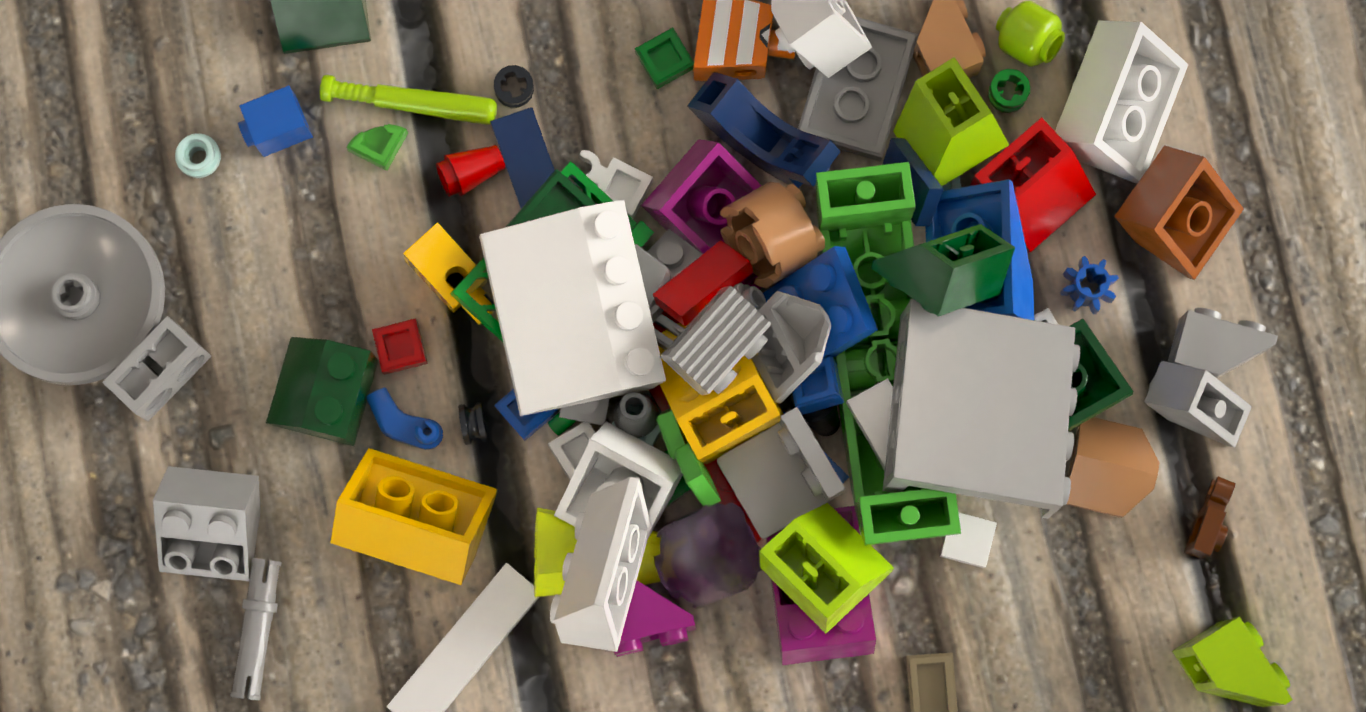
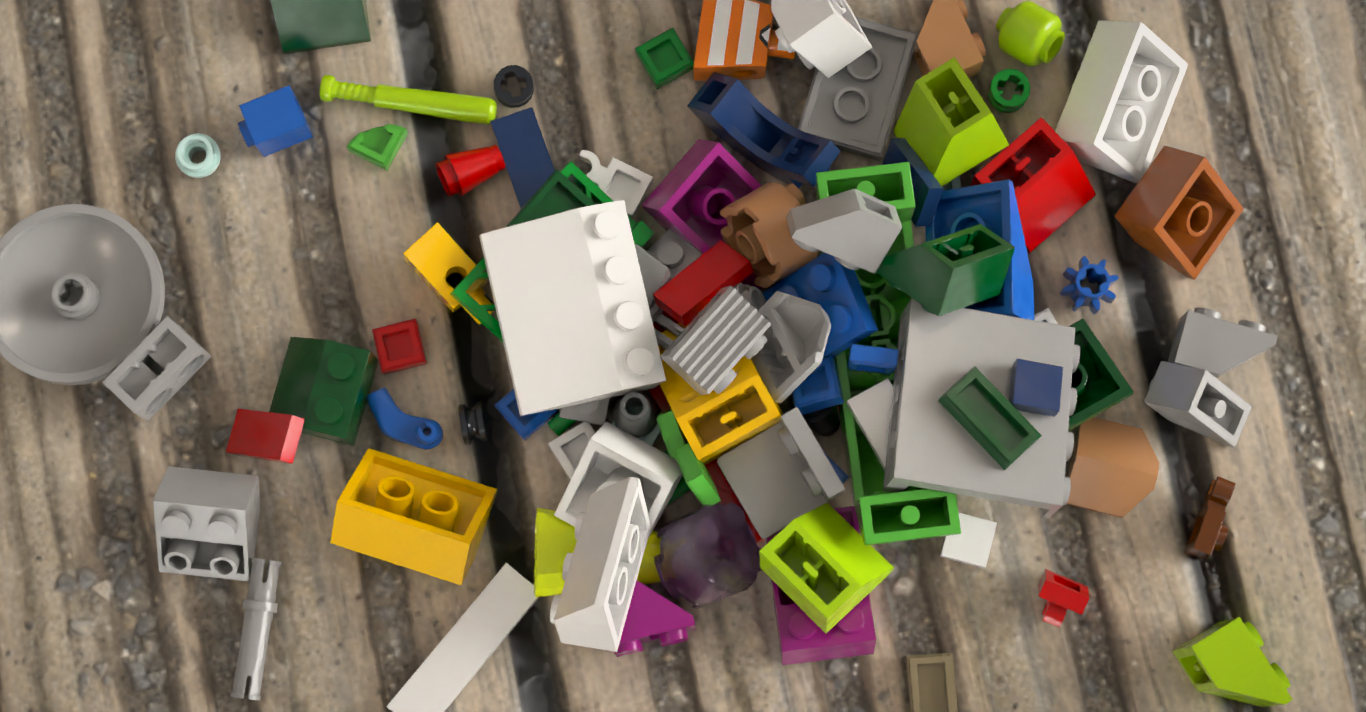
(265, 435): none -> red tile
(847, 226): none -> light grey slope
(872, 359): none -> blue tile
(989, 418): none -> dark green tile
(1036, 387): none -> dark blue tile
(1060, 596): none -> red tile

